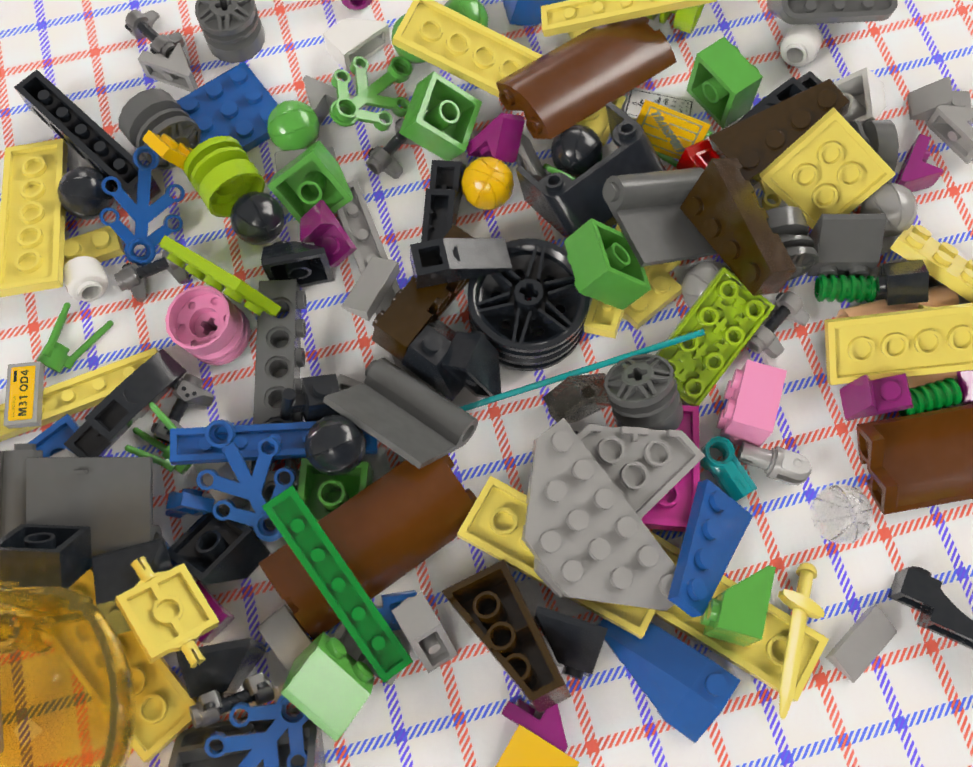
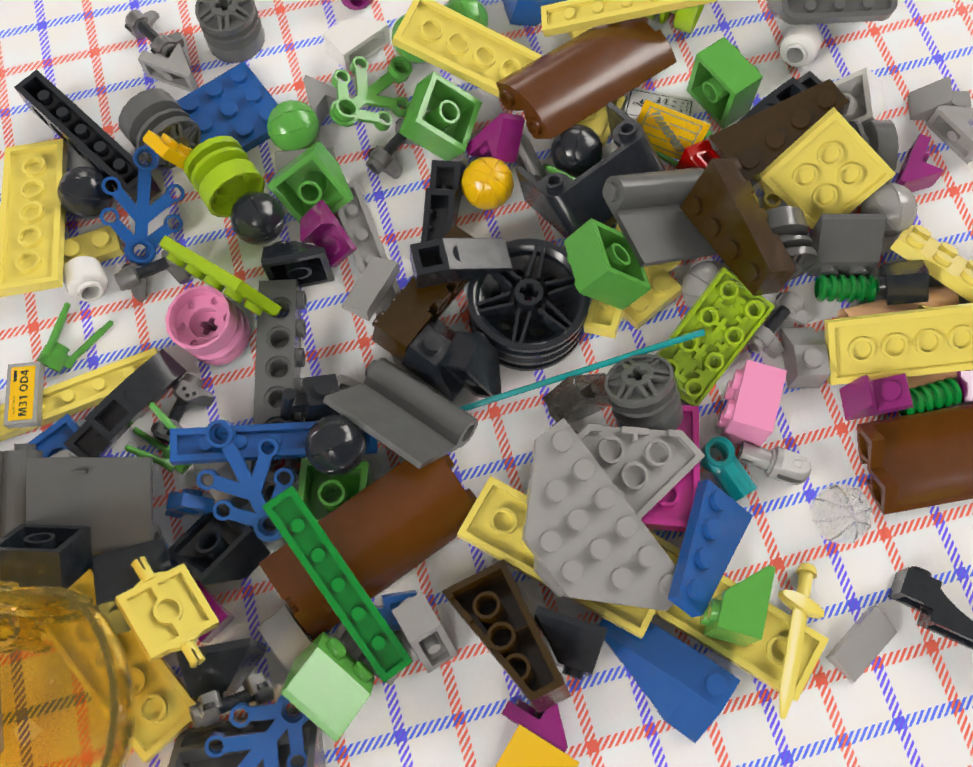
(804, 357): none -> light grey slope

